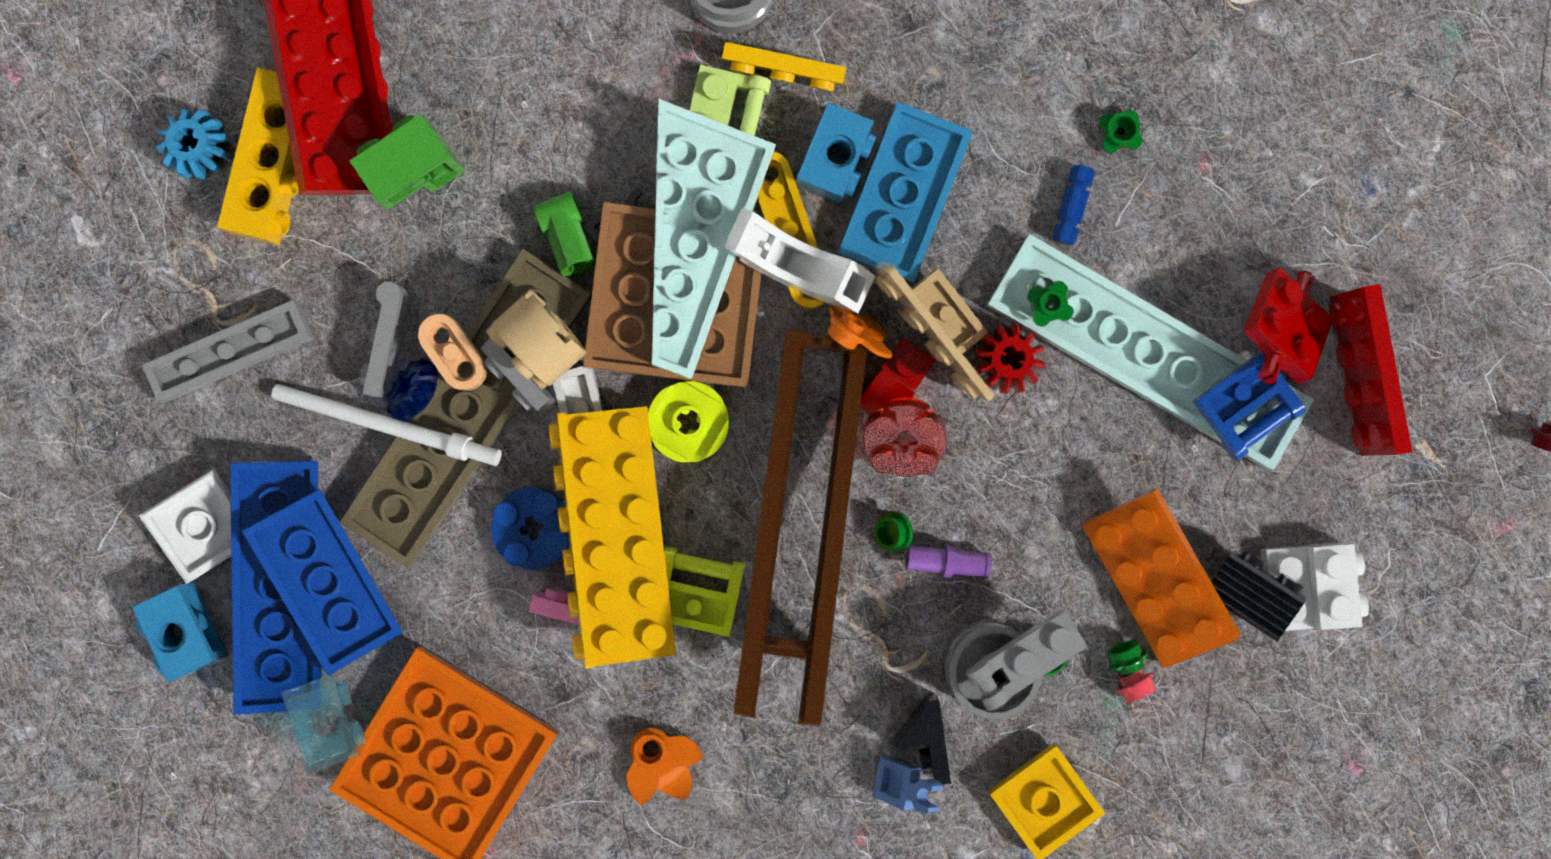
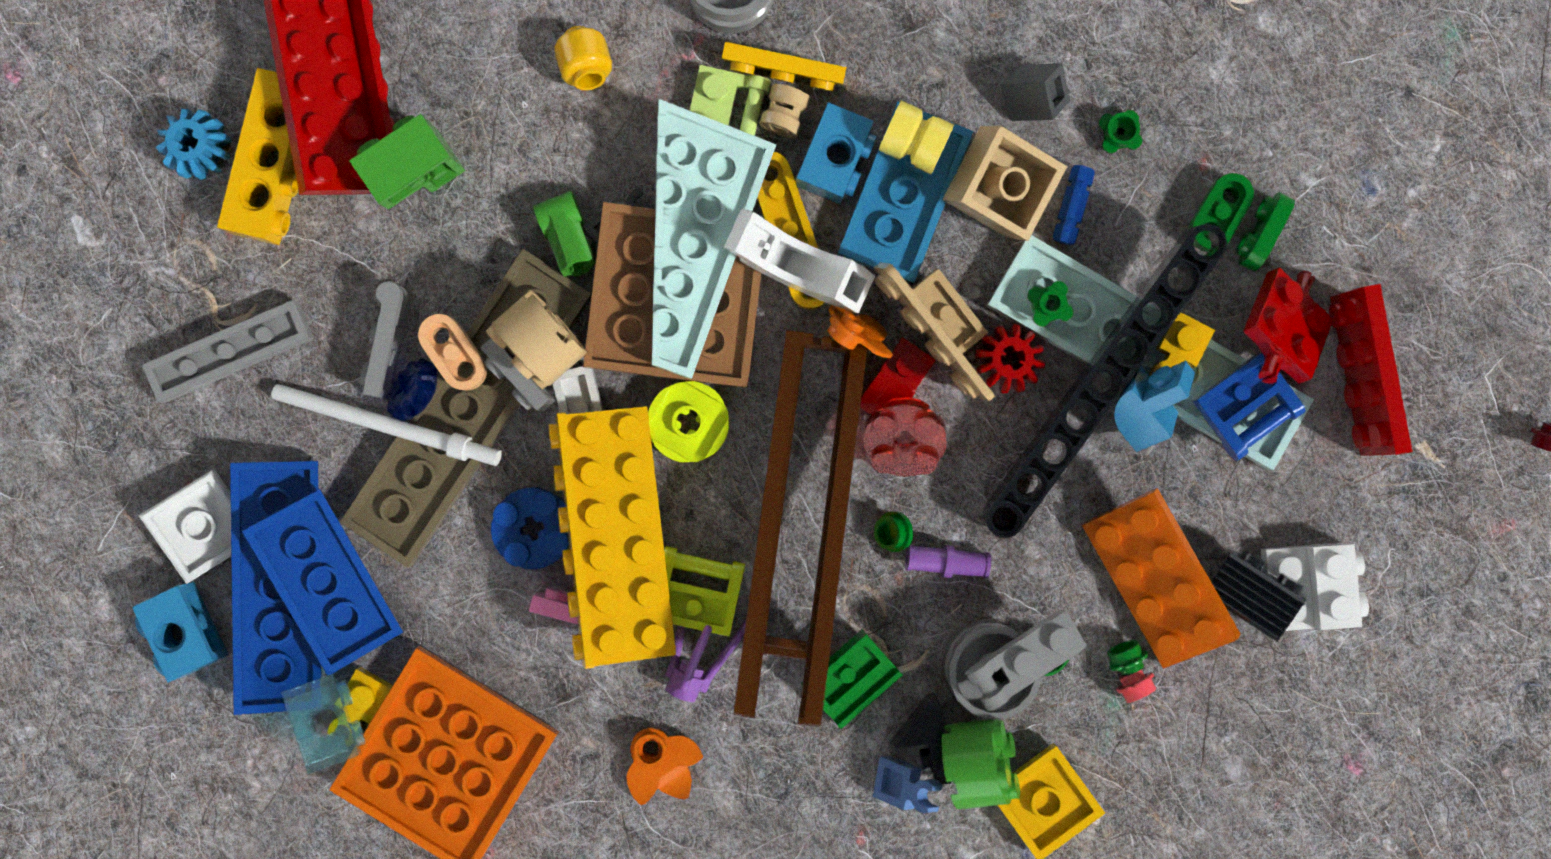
(367, 695): none -> yellow plate
(583, 57): none -> yellow head
(688, 678): none -> medium lavender plant
(784, 110): none -> tan wheel
(856, 678): none -> green plate
(916, 137): none -> light yellow wheel
(979, 763): none -> bright green brick
(1004, 182): none -> tan brick
(1035, 92): none -> dark grey panel
(1121, 372): none -> black beam
(1146, 405): none -> dark azure brick
(1182, 342): none -> yellow plate
(1221, 213): none -> green plate
(1272, 217): none -> green plate

